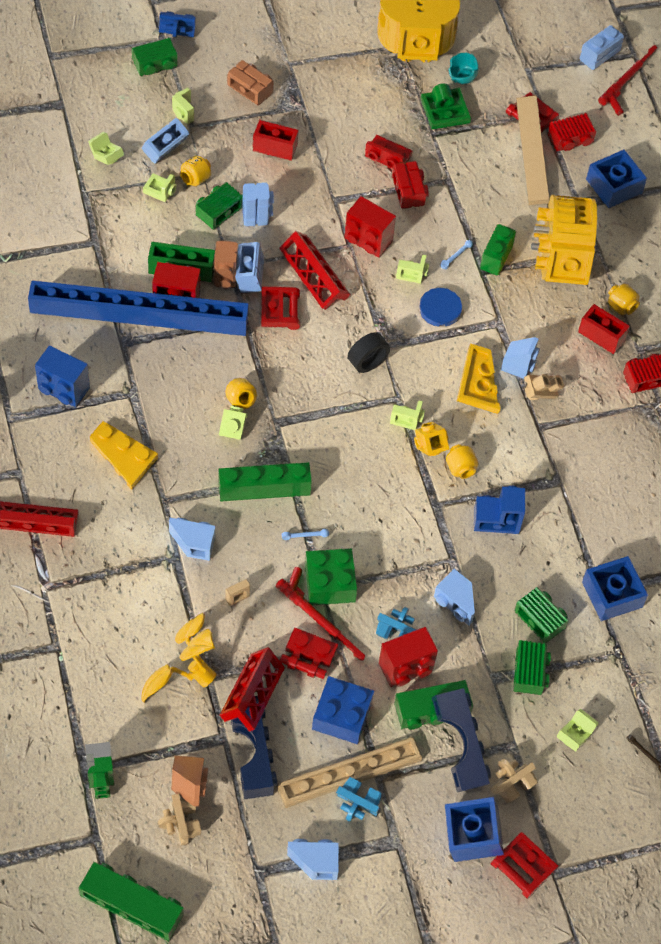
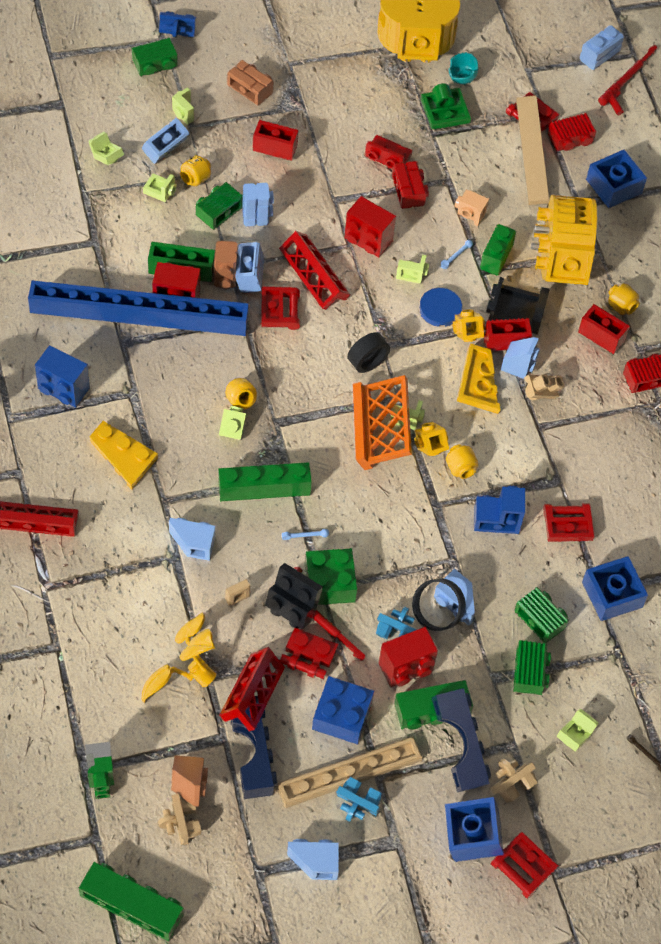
(293, 597): none -> black plate
(363, 421): none -> orange fence
(416, 604): none -> black tyre
(472, 206): none -> light nougat brick
(473, 330): none -> yellow brick
(501, 333): none -> red brick
(517, 303): none -> black panel
(568, 528): none -> red plate

